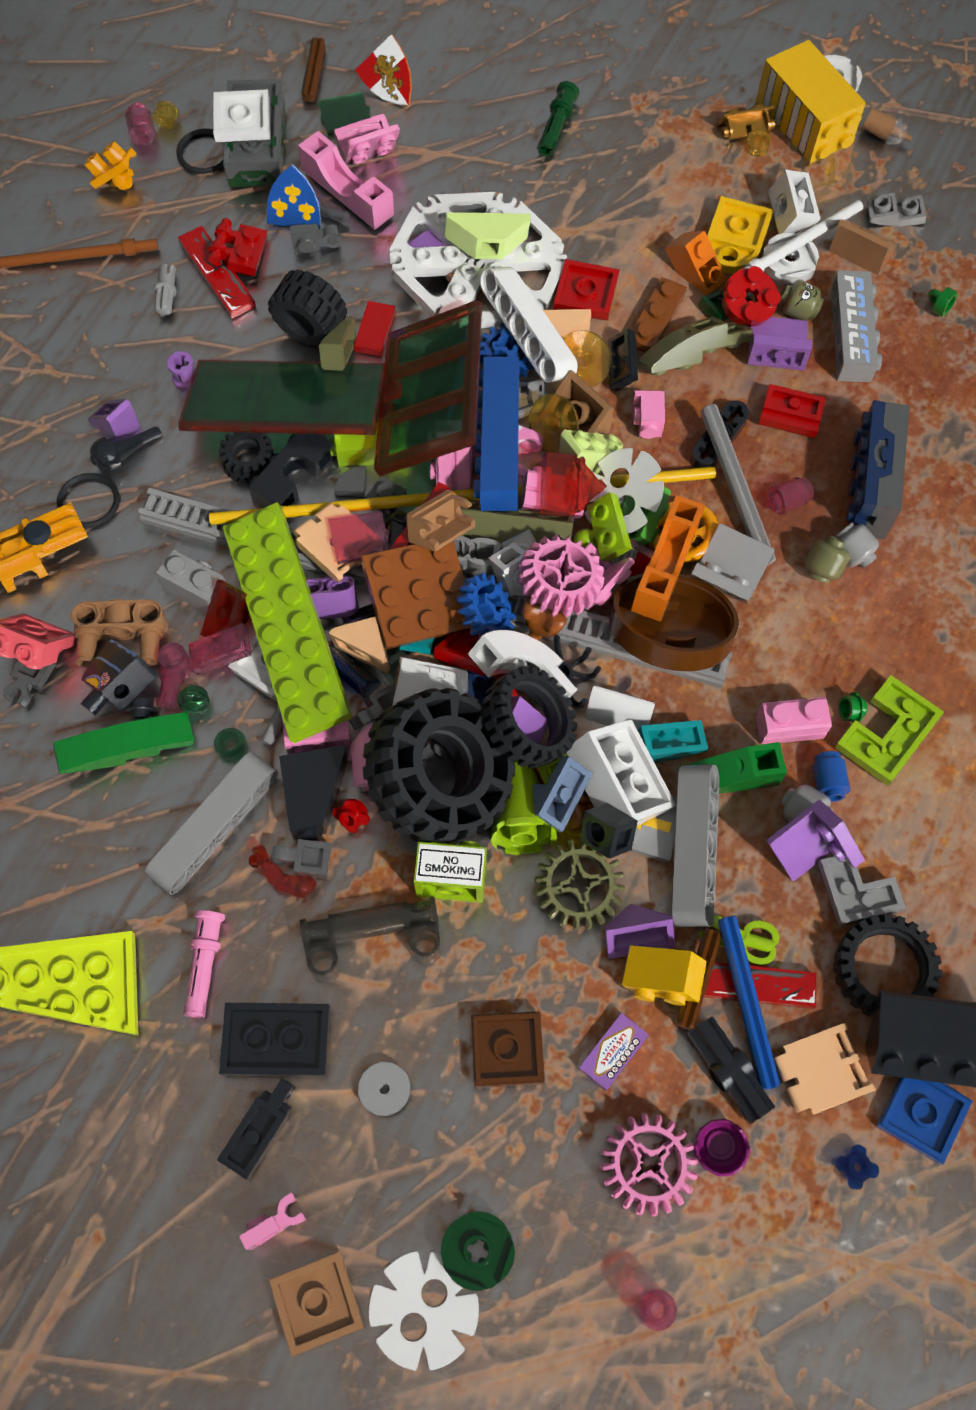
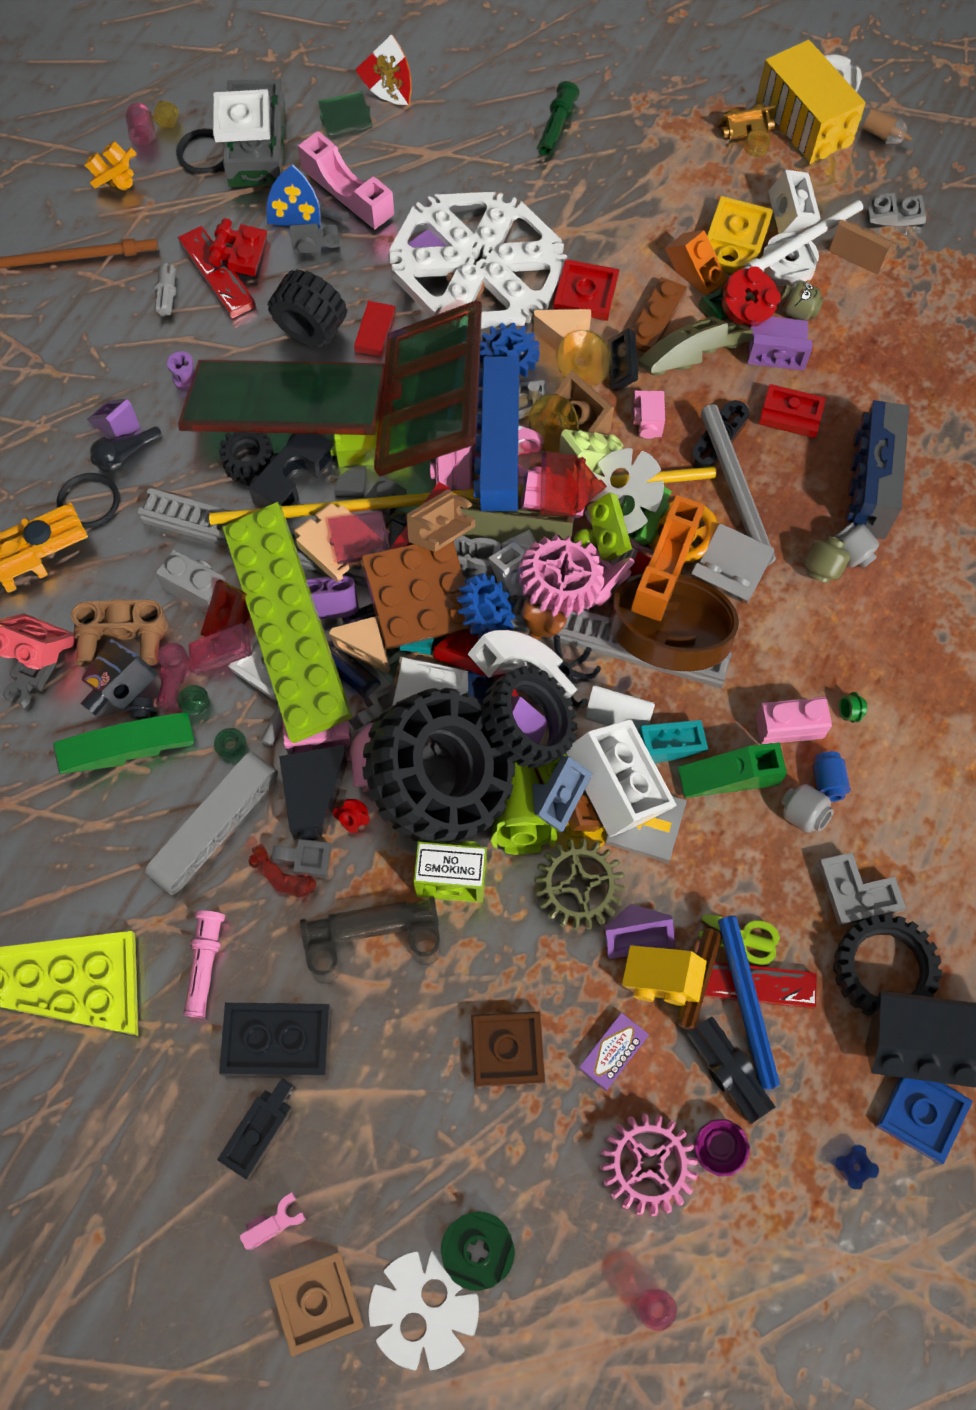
(313, 69): reddish brown axle -> none
(338, 345): olive slope -> none
(366, 139): bright pink bracket -> none
(384, 1088): light grey piece -> none
(486, 233): yellowish green slope -> none
(528, 323): white beam -> none
(608, 830): black brick -> none
(696, 846): light grey beam -> none
(790, 495): clear pink brick -> none
(812, 838): medium lavender bracket -> none
(822, 1071): light nougat plate -> none
(854, 326): light grey brick -> none
(888, 755): lime plate -> none
(943, 300): green tile -> none

